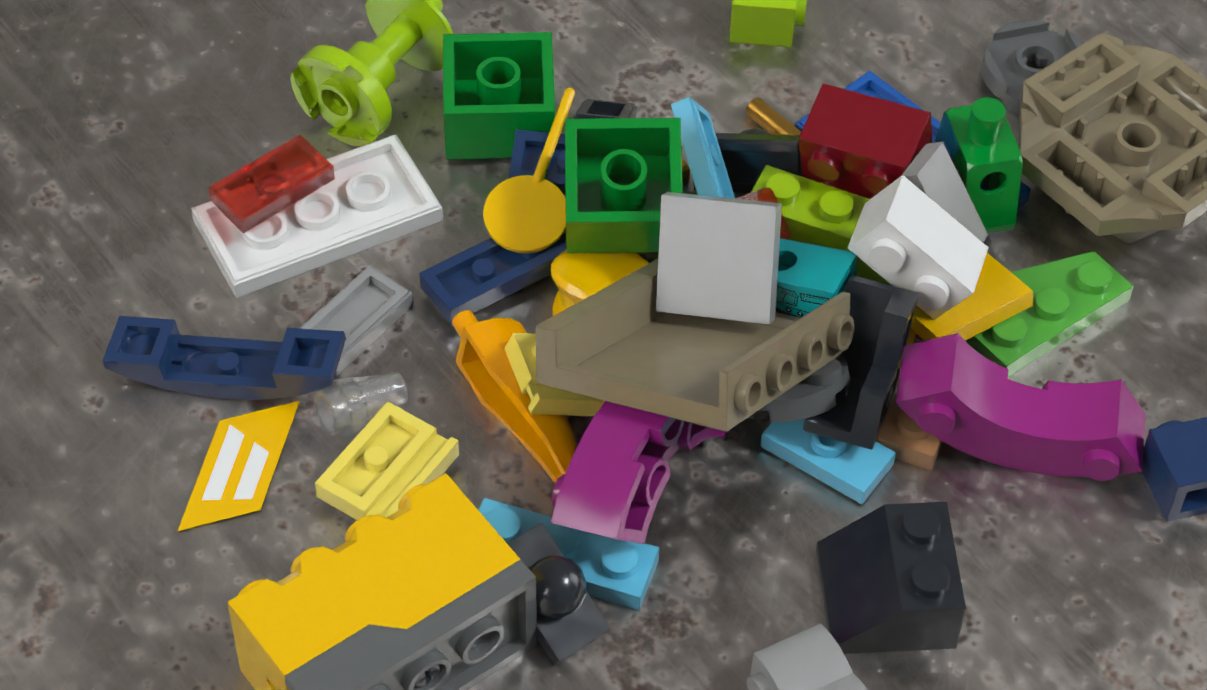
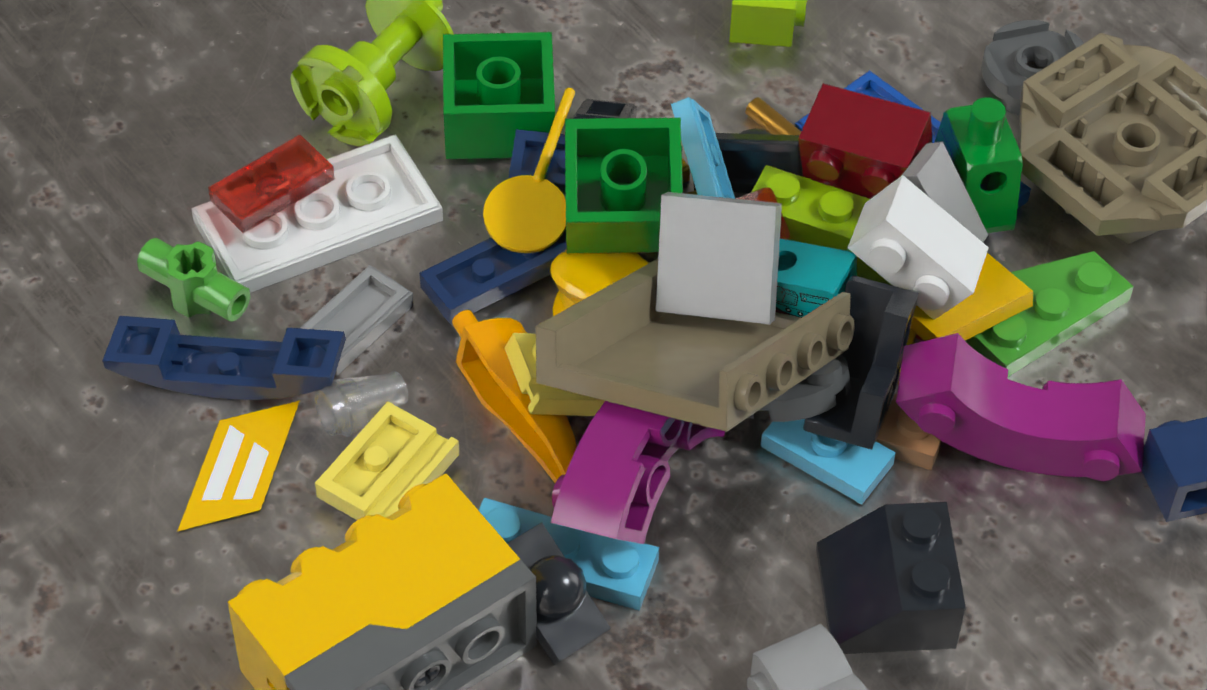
(193, 279): none -> bright green axle

